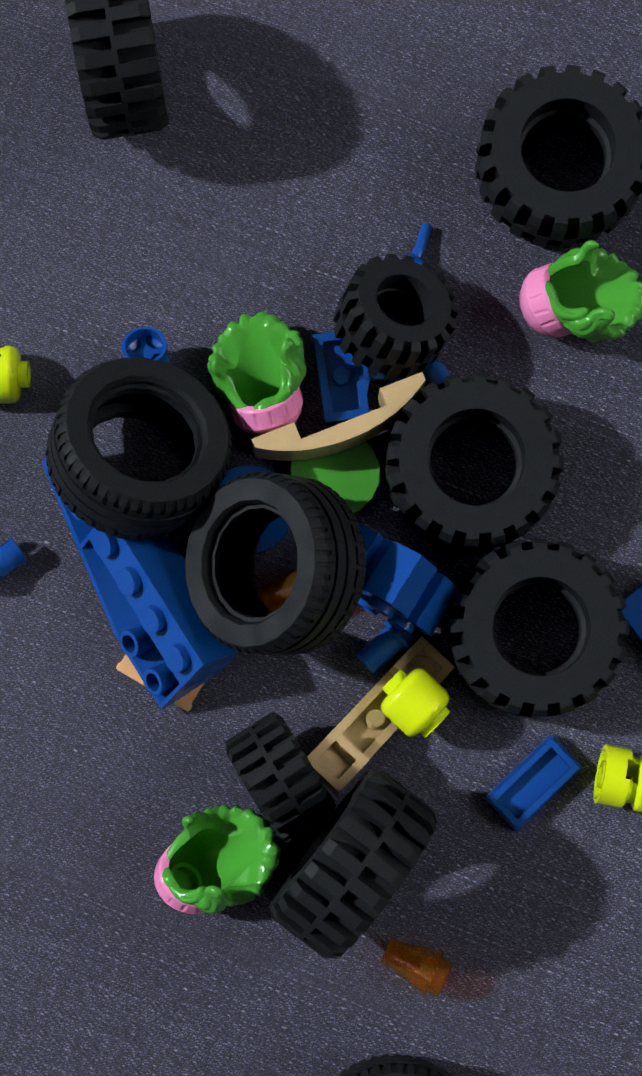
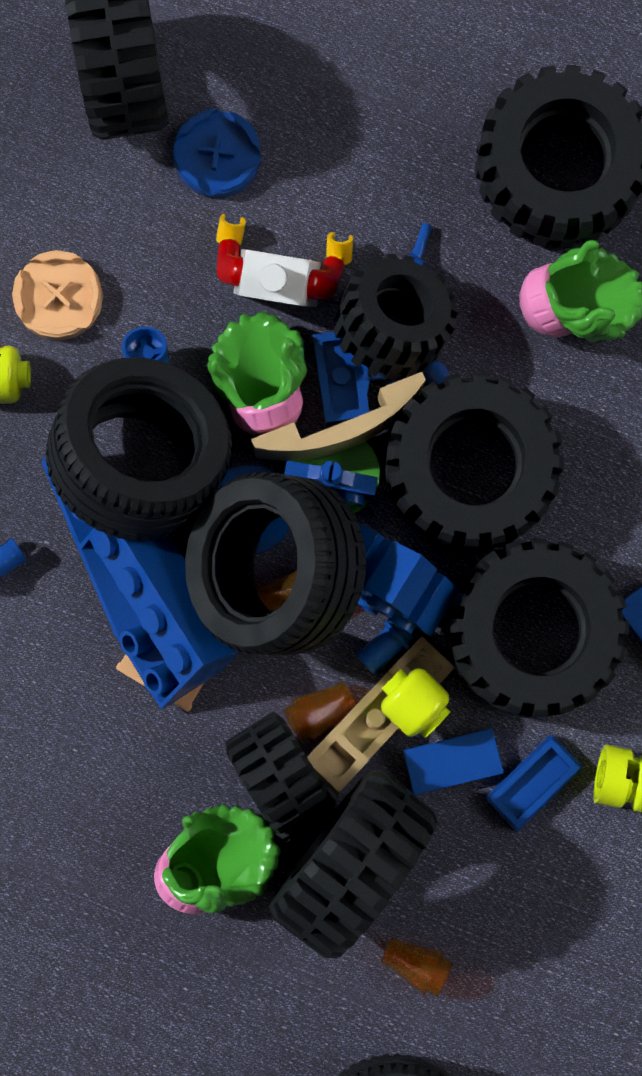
(57, 295): none -> light nougat tile
(216, 153): none -> blue tile
(279, 276): none -> torso
(318, 710): none -> clear orange cone
(350, 486): none -> blue plate
(452, 761): none -> blue tile

